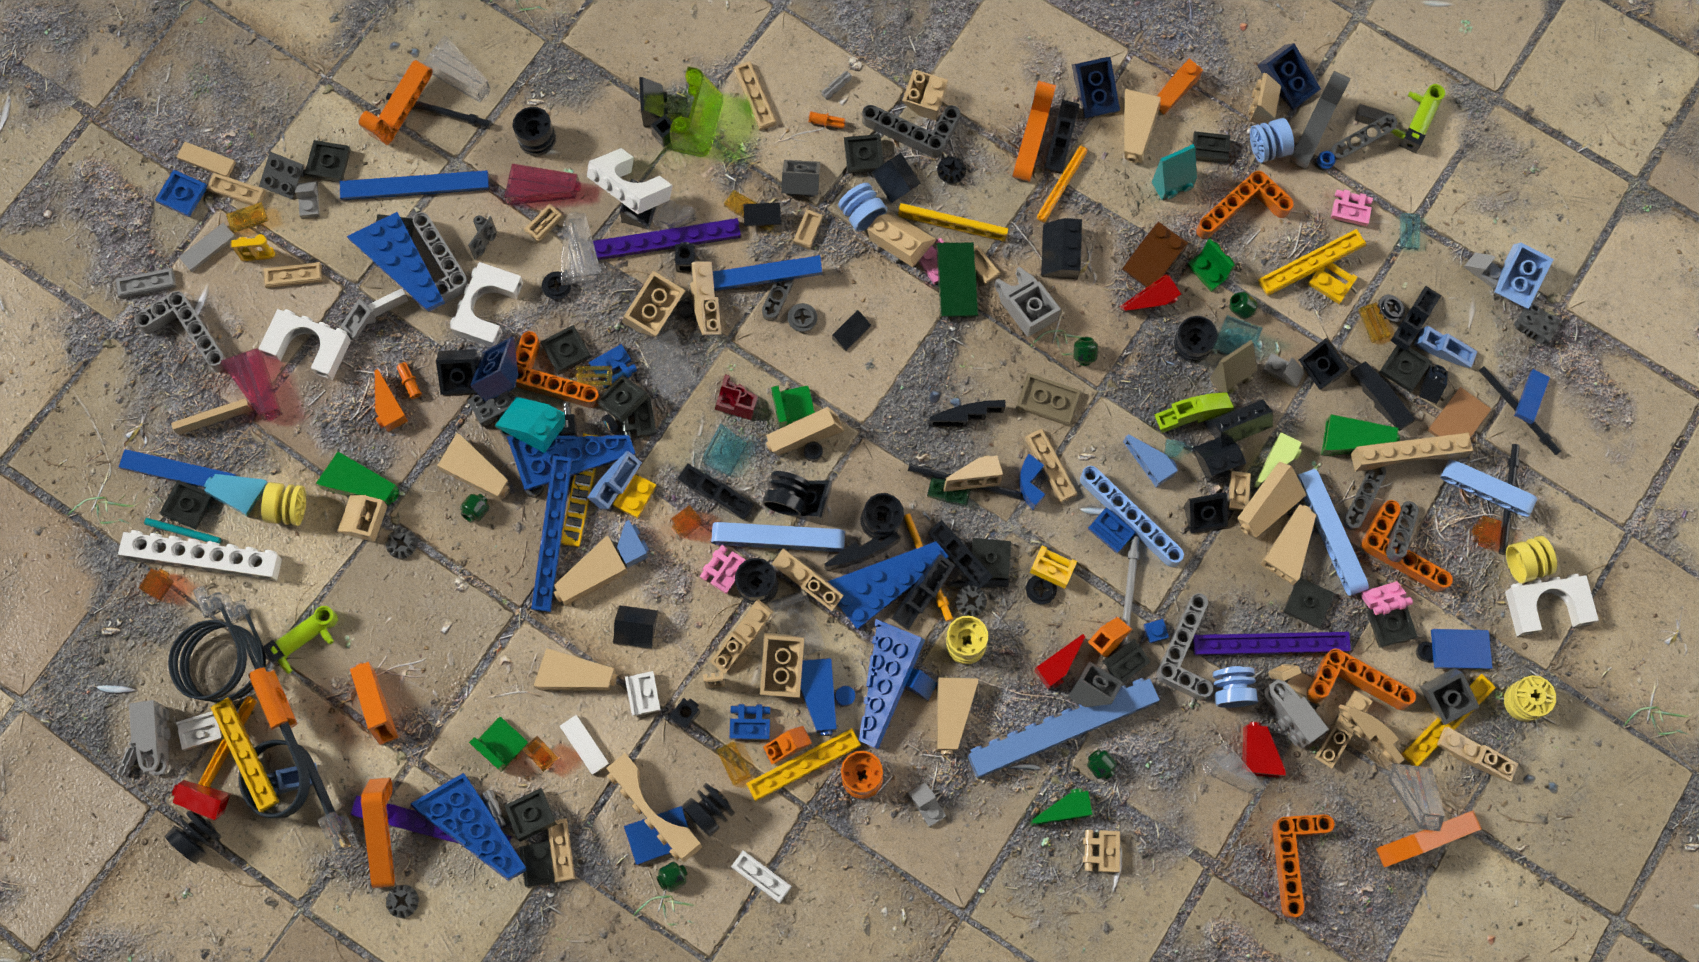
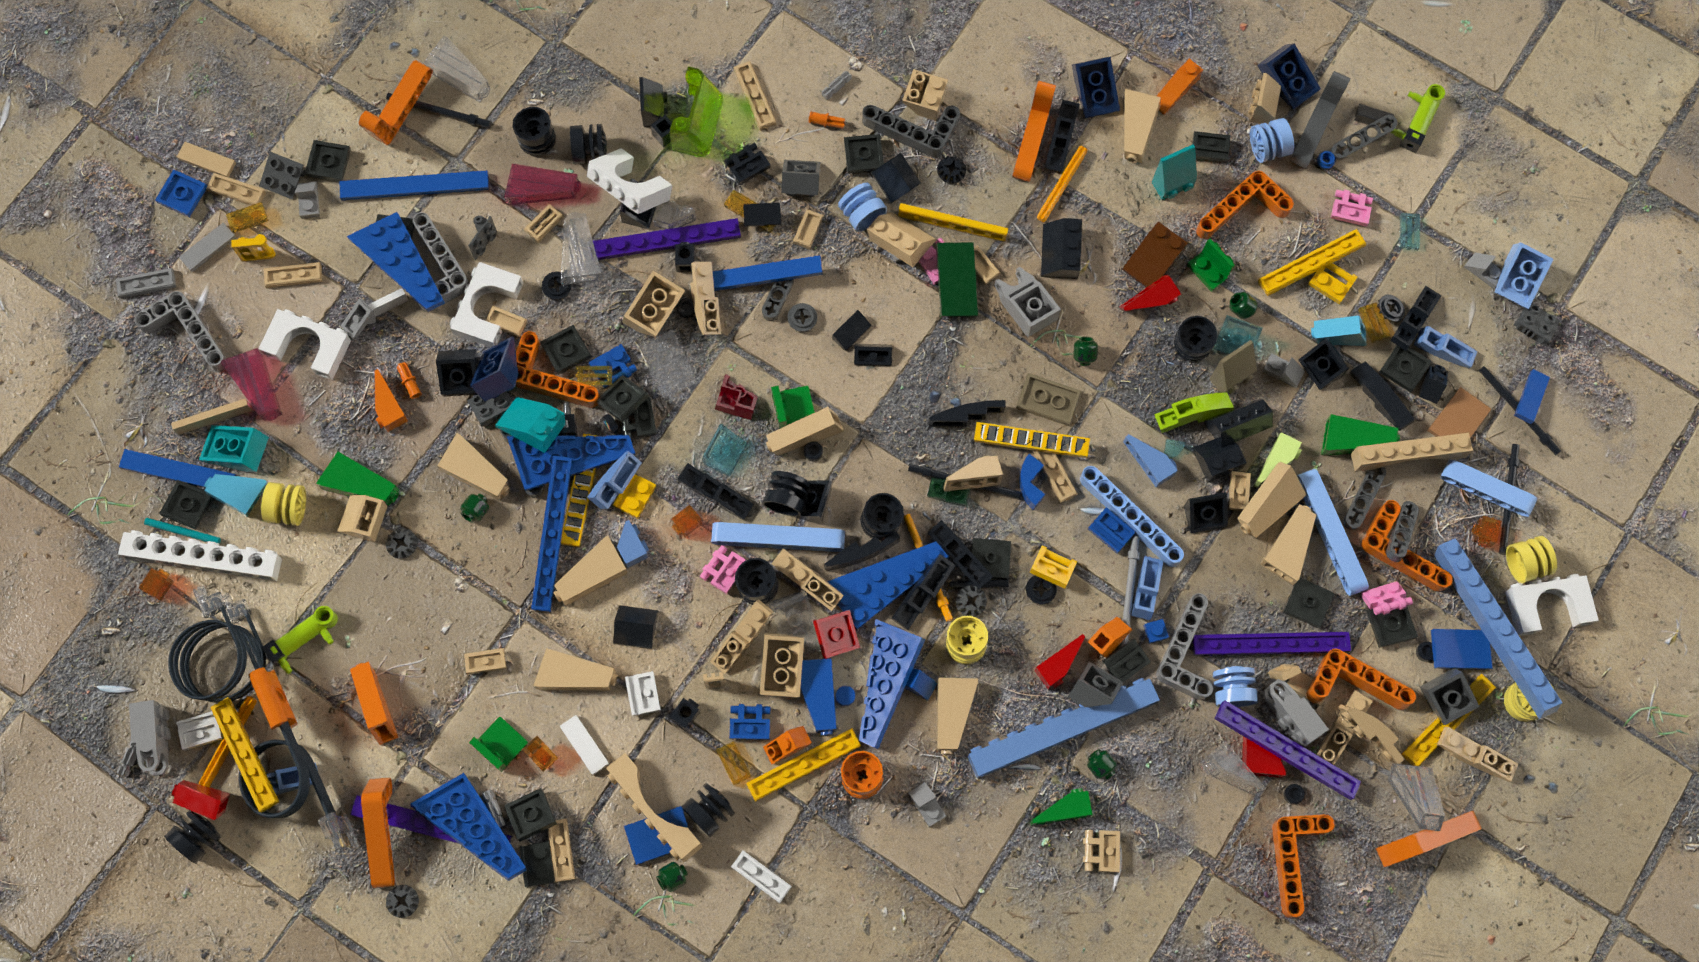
(234, 447): none -> teal slope
(485, 661): none -> tan plate
(507, 321): none -> tan tile
(587, 143): none -> black wheel
(748, 168): none -> black plate
(836, 634): none -> red plate
(873, 354): none -> black slope
(1031, 440): none -> tile
(1147, 588): none -> medium blue slope
(1287, 750): none -> dark purple plate
(1294, 794): none -> black tile
(1340, 331): none -> medium azure slope
(1498, 629): none -> medium blue brick

